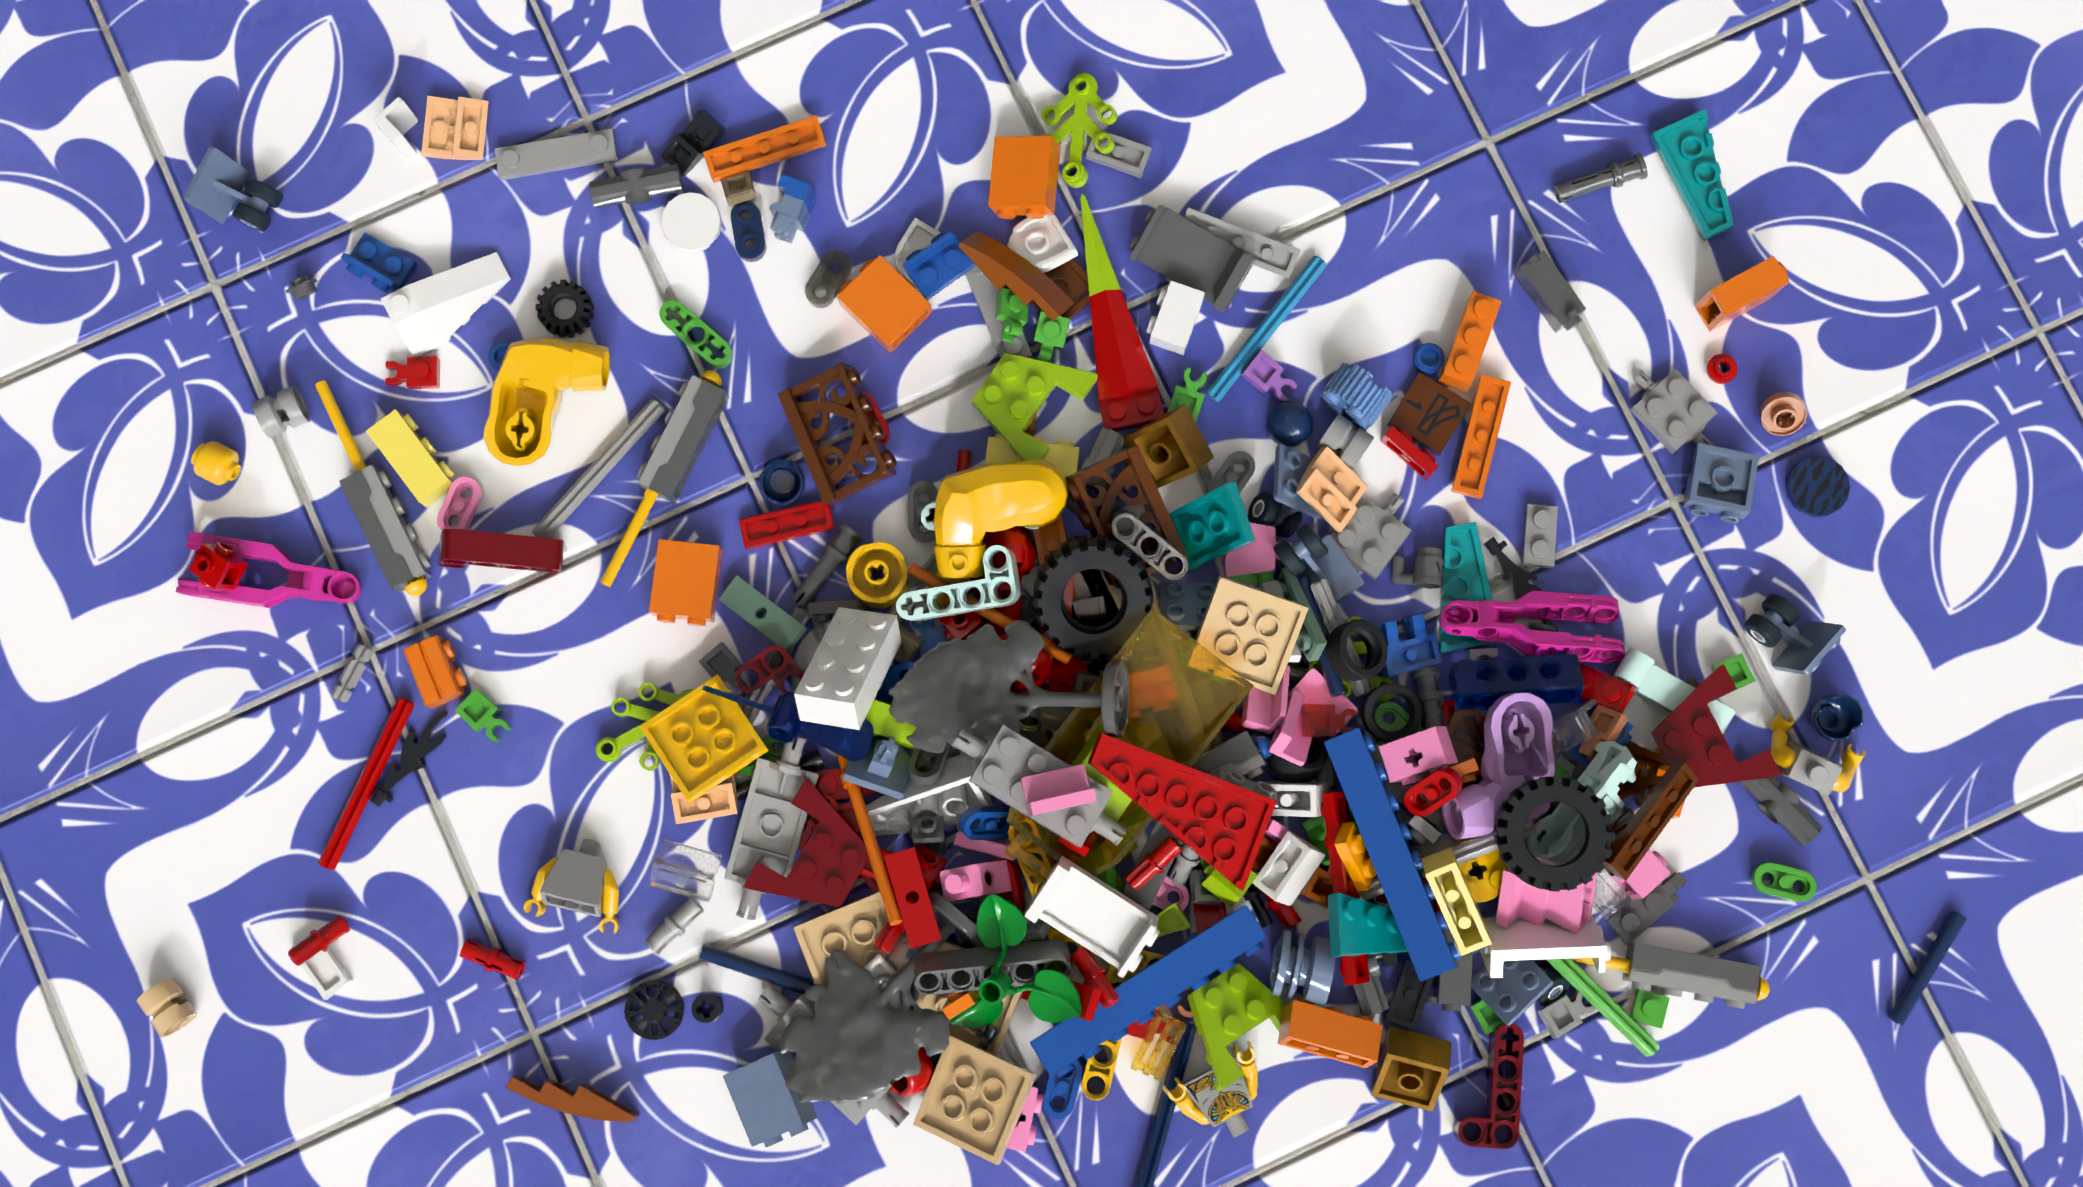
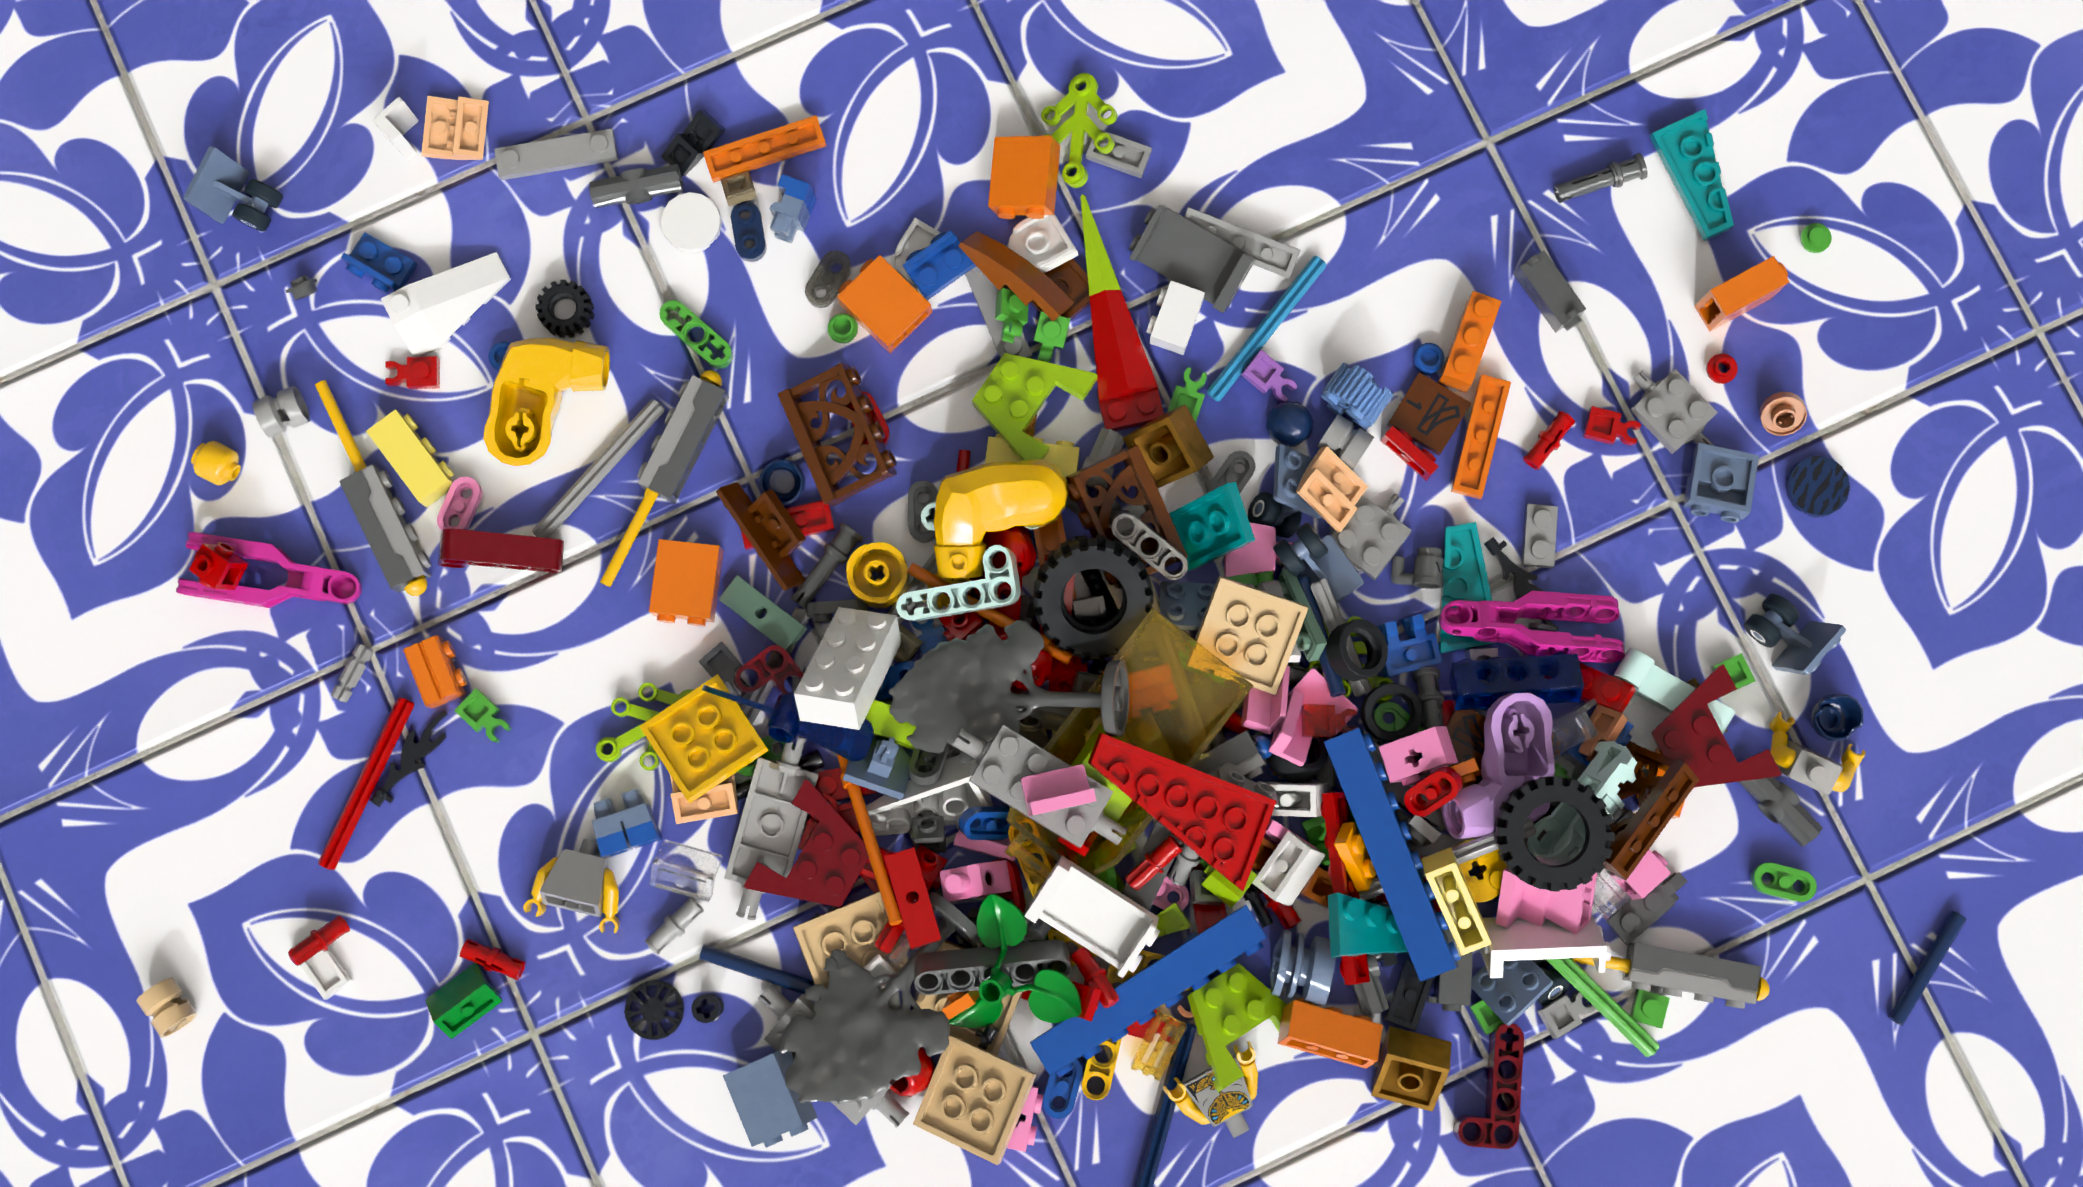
(462, 1001): none -> green panel
(584, 1102): dark orange slope -> none
(624, 829): none -> hips
(768, 530): none -> reddish brown bracket
(842, 328): none -> bright green plate
(1549, 440): none -> red pin
(1605, 426): none -> red plate
(1815, 238): none -> bright green plate

